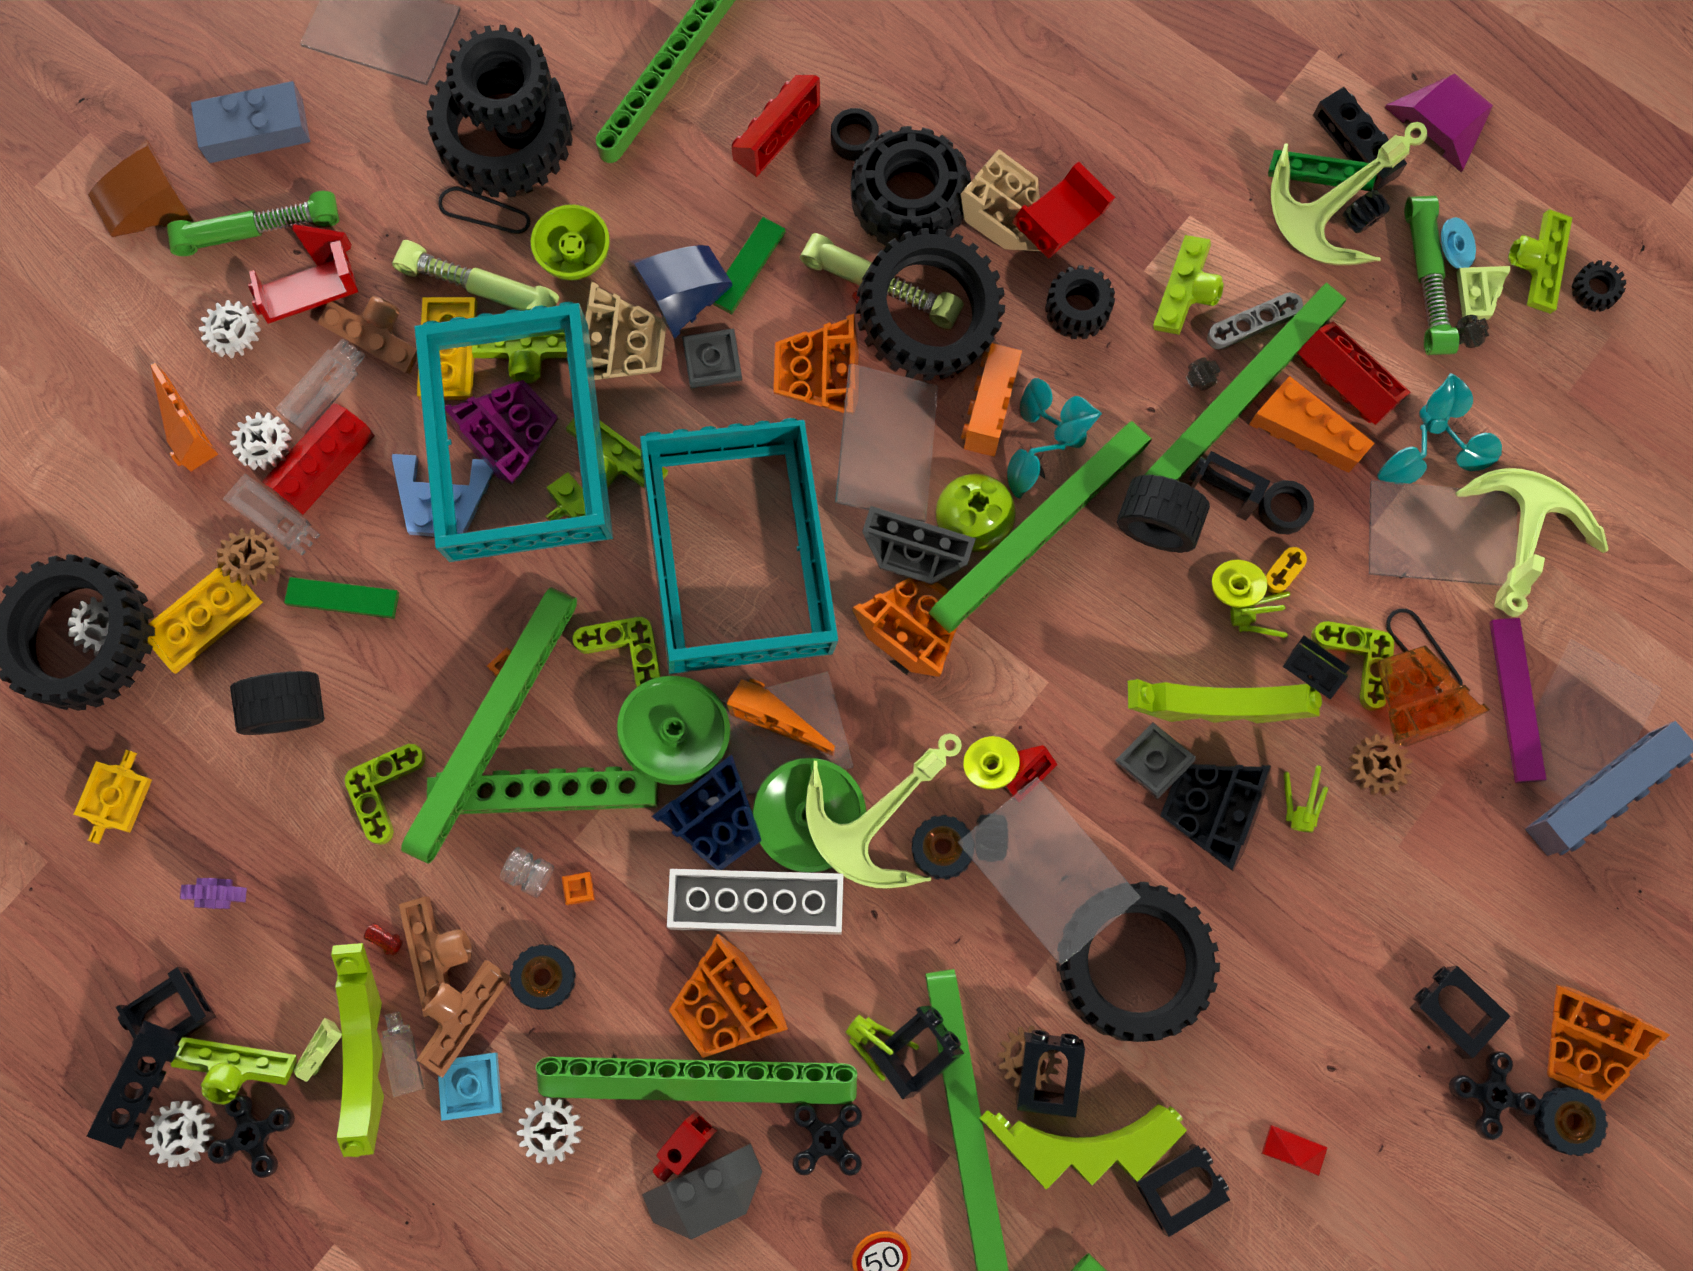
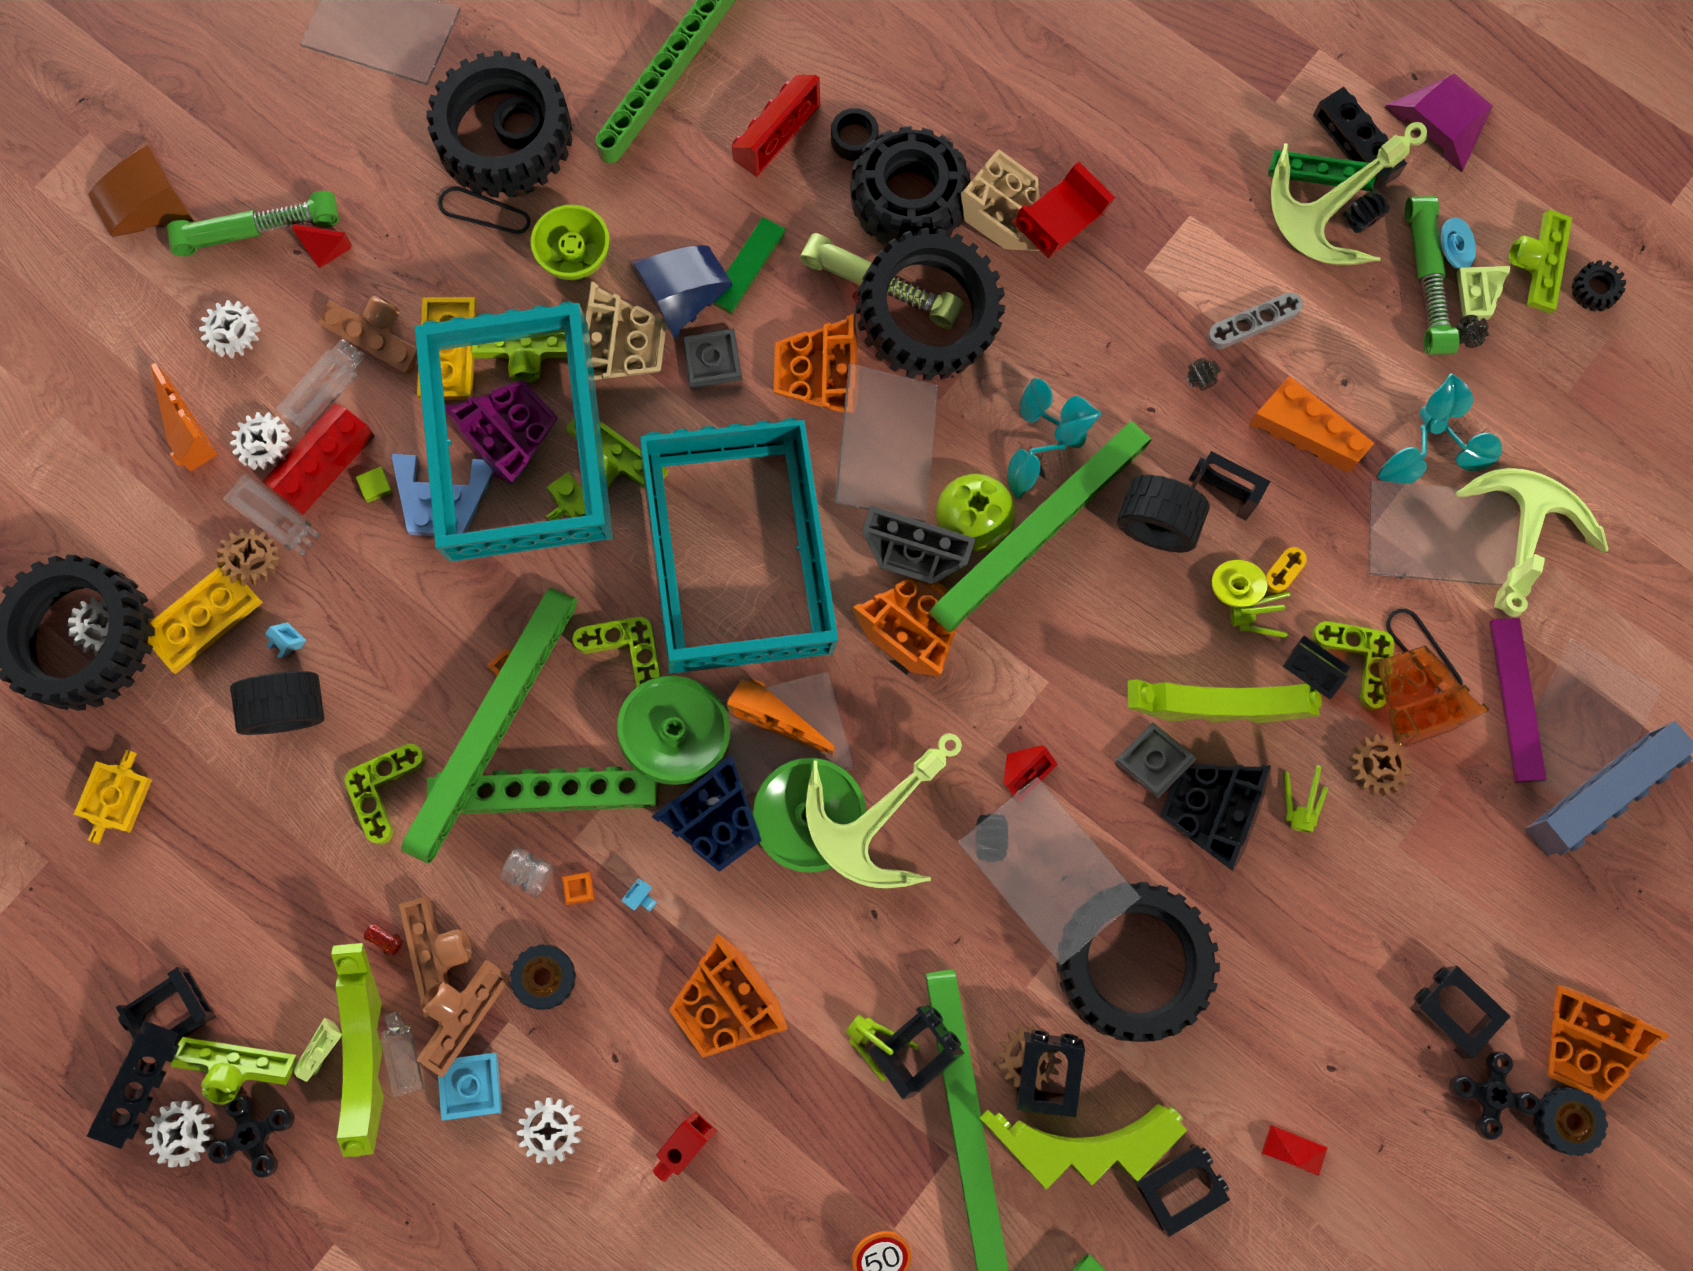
(213, 893): medium lavender gear -> none
(250, 122): sand blue brick -> none
(284, 638): none -> medium azure tile
(304, 289): panel -> none
(341, 598): green tile -> none
(374, 484): none -> lime tile
(413, 260): yellowish green piece -> none
(493, 49): black tyre -> none
(638, 895): none -> medium azure tile
(696, 1080): bright green beam -> none
(706, 1195): dark grey wedge -> none
(755, 901): white brick -> none
(818, 1148): black gear -> none
(924, 853): black wheel -> none
(989, 751): neon yellow dish -> none
(992, 399): orange wedge -> none
(1083, 283): black tyre -> none
(1188, 286): lime plate -> none
(1248, 384): bright green beam -> none
(1294, 489): black tyre -> none
(1353, 373): red slope -> none

